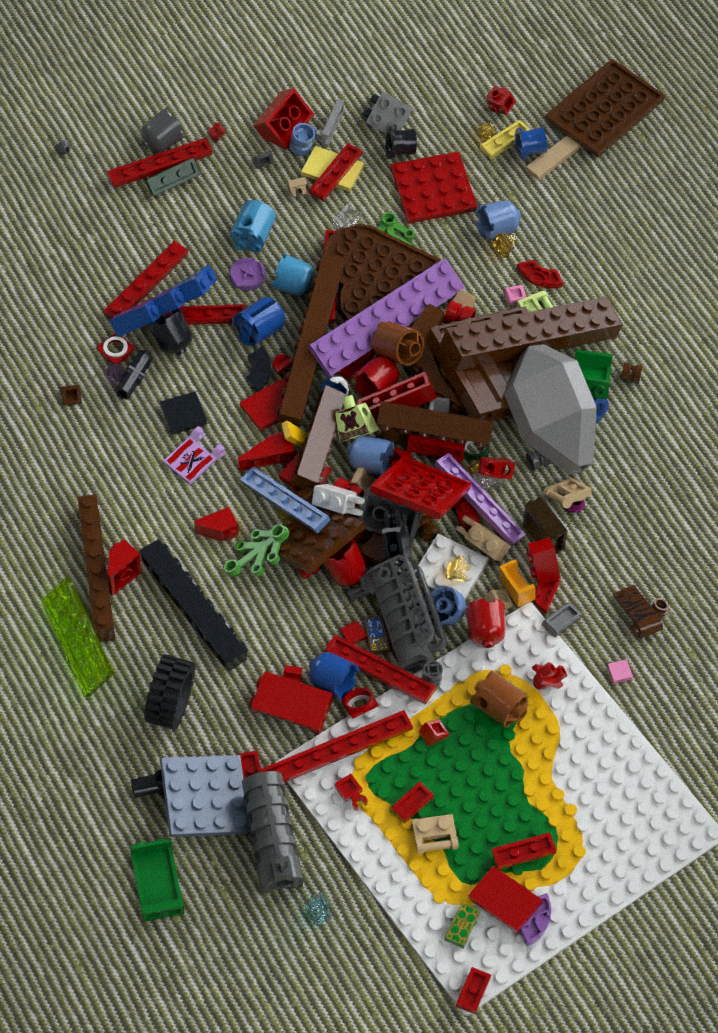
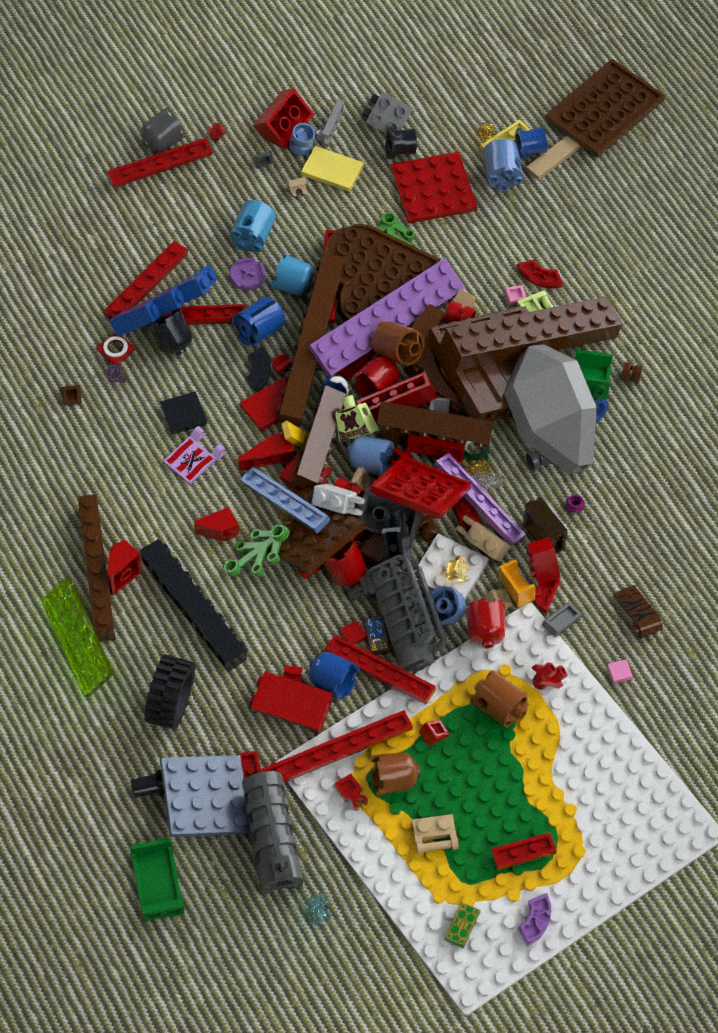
(63, 146): dark grey hinge -> none
(133, 374): black piece -> none
(172, 176): plate -> none
(335, 172): red tile -> none
(342, 220): clear plate -> none
(357, 694): red piece -> none
(393, 773): none -> dark orange cylinder
(412, 802): red tile -> none
(432, 672): dark grey wheel -> none
(473, 990): red plate -> none
(496, 467): red leg -> none
(497, 218): medium blue cylinder -> none
(500, 100): red brick -> none
(502, 164): none -> medium blue cylinder
(504, 244): clear yellow tile -> none
(505, 899): red tile -> none
(572, 490): tan plate -> none
(660, 606): reddish brown plate -> none

